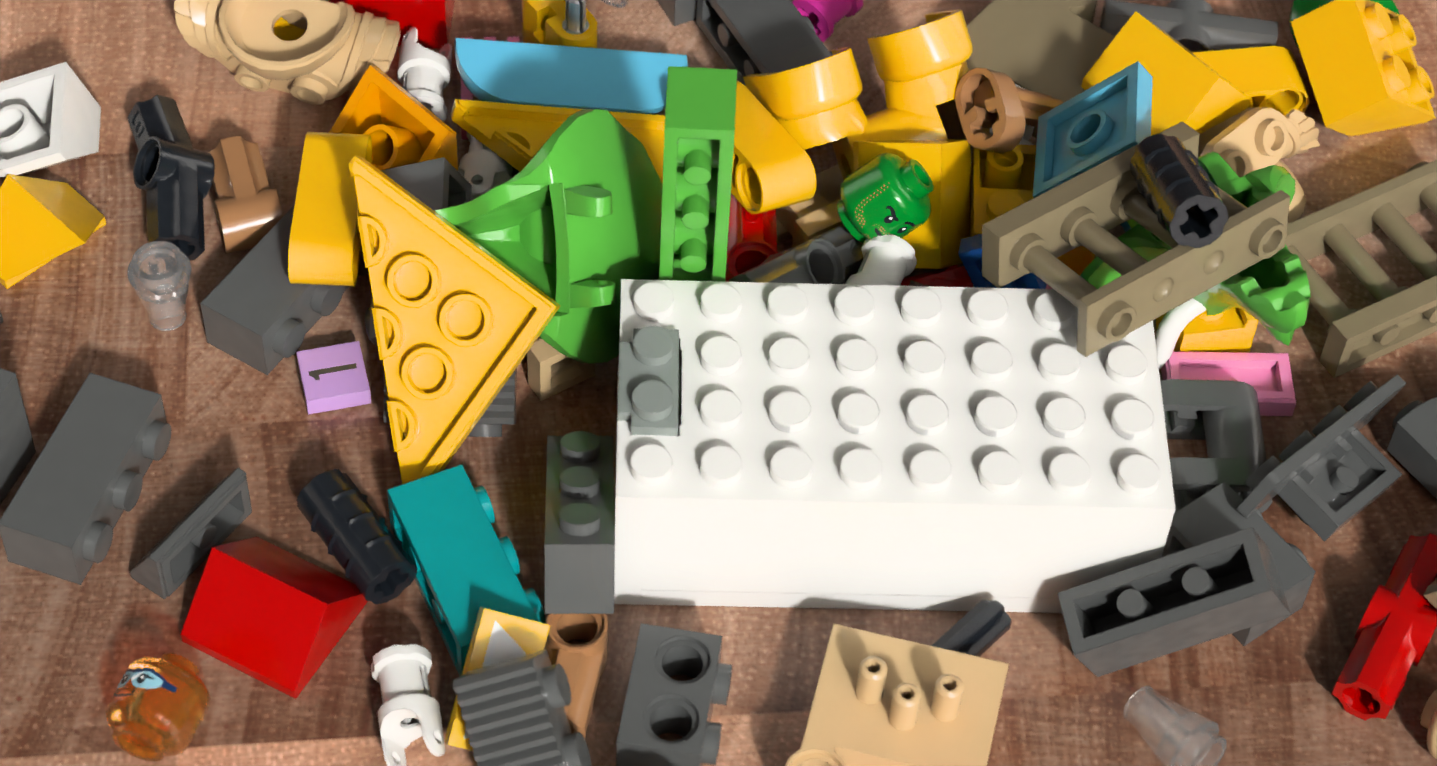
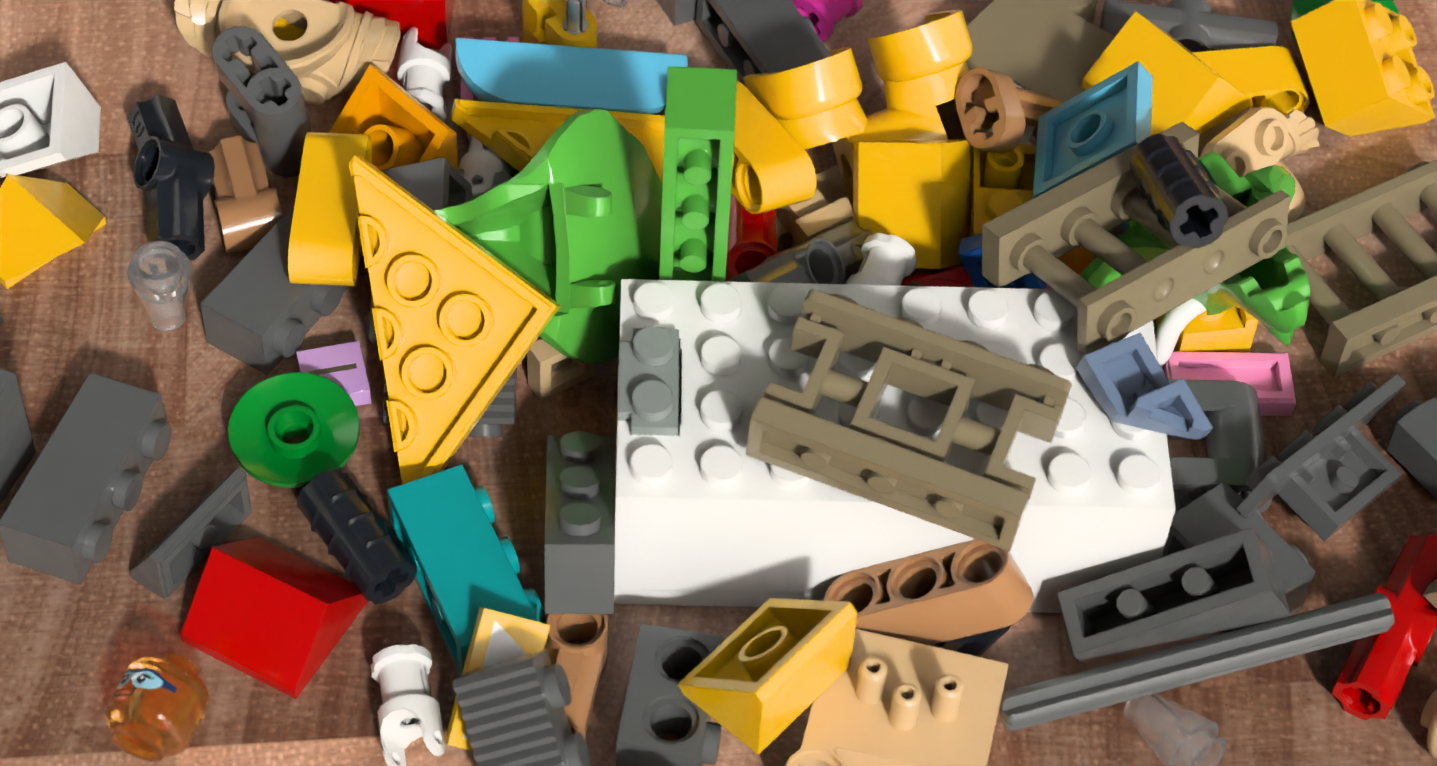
(263, 106): none -> dark grey connector
(289, 408): none -> green dish
(773, 667): none -> yellow slope
(885, 198): green head -> none
(893, 463): none -> dark tan fence
(937, 593): none -> medium nougat beam
(1138, 393): none -> sand blue slope
(1195, 661): none -> axle

